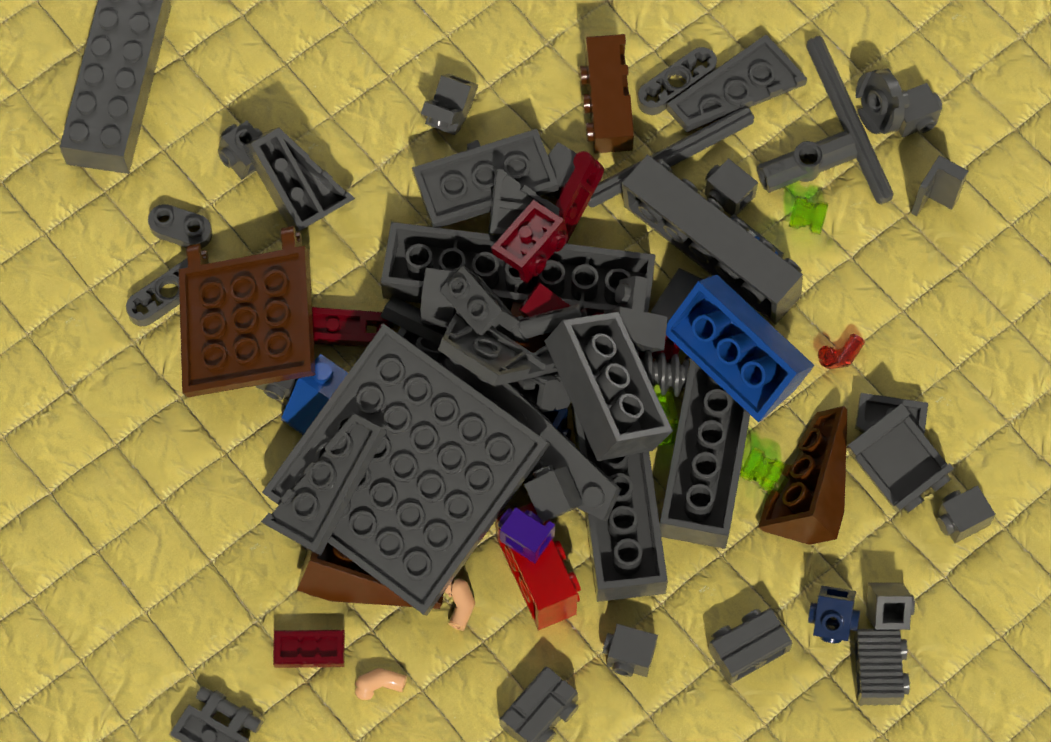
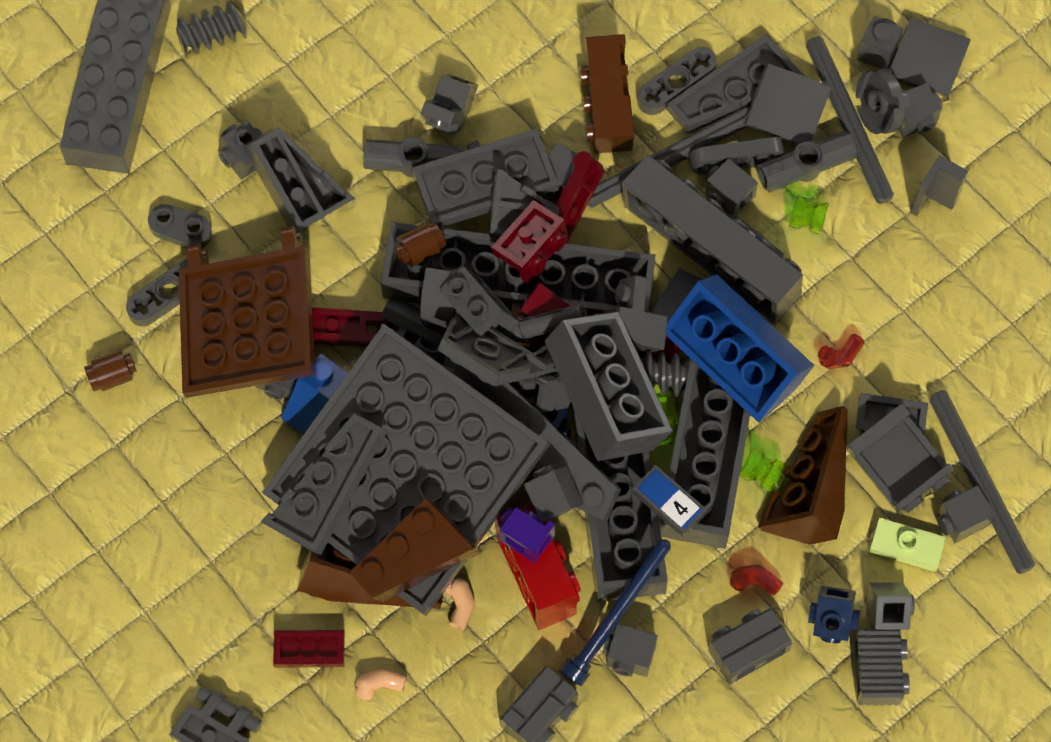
(110, 370): none -> reddish brown brick
(209, 28): none -> dark grey piece
(394, 154): none -> dark grey piece
(413, 551): none -> reddish brown wedge
(419, 244): none -> reddish brown brick
(577, 667): none -> dark blue piece
(669, 501): none -> tile
(744, 154): none -> dark grey beam
(752, 575): none -> clear red arm
(787, 105): none -> dark grey slope
(880, 42): none -> dark grey brick
(907, 544): none -> yellowish green plate
(929, 57): none -> dark grey slope
(979, 476): none -> dark grey axle

